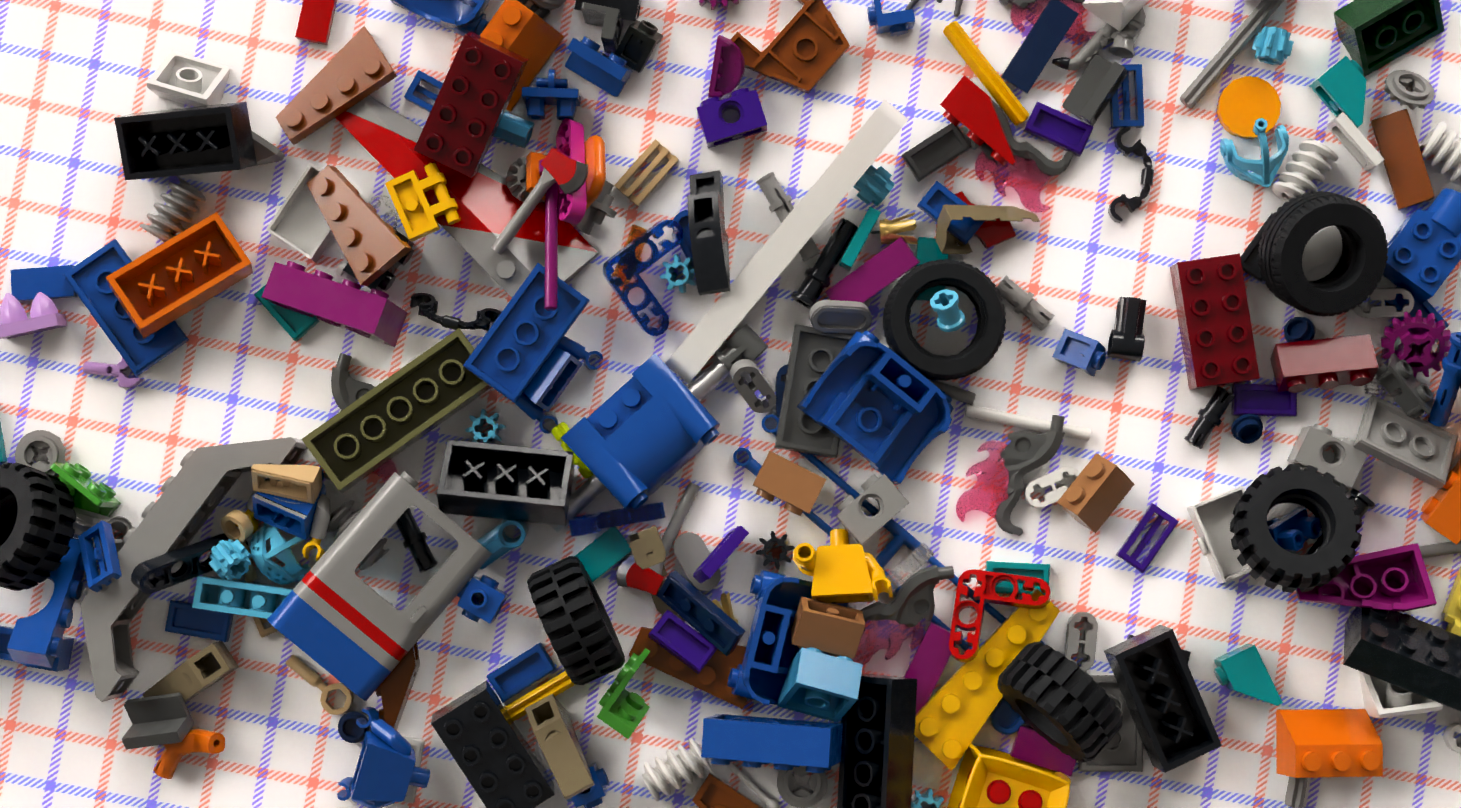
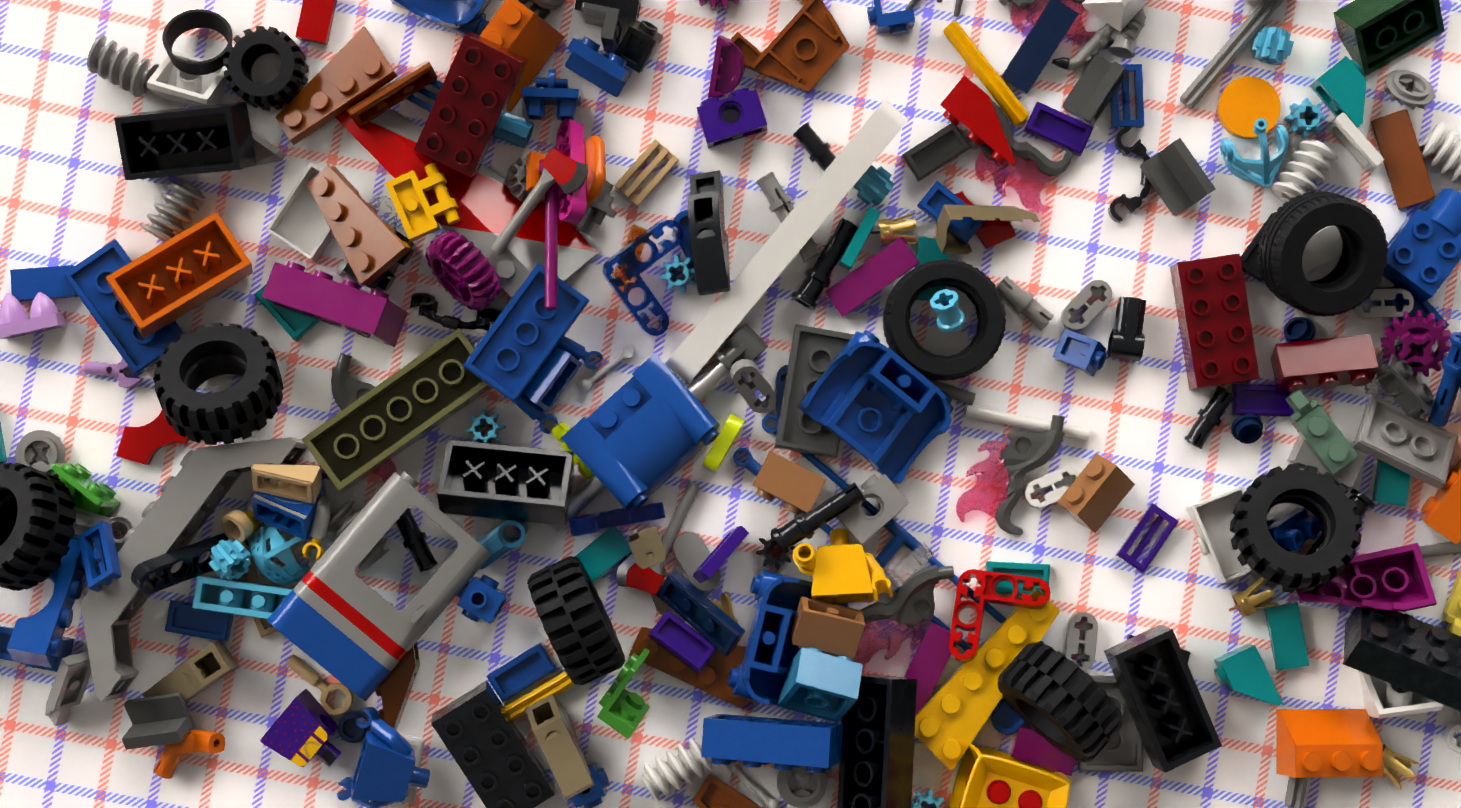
(68, 687): none -> light grey hinge
(118, 67): none -> light grey piece
(144, 442): none -> red tile
(191, 20): none -> black tyre
(225, 413): none -> black tyre
(252, 47): none -> black tyre
(303, 732): none -> dark purple torso
(392, 93): none -> dark orange slope
(463, 270): none -> magenta gear
(627, 352): none -> white hinge
(723, 442): none -> neon yellow beam
(805, 524): none -> black pin
(812, 143): none -> black pin
(840, 316): light grey tile -> none
(1091, 310): none -> light grey beam
(1177, 177): none -> dark grey panel
(1250, 604): none -> pearl gold piece
(1286, 636): none -> teal tile
(1310, 112): none -> medium azure gear
(1320, 433): none -> sand green hinge
(1390, 485): none -> teal tile
(1397, 762): none -> pearl gold piece

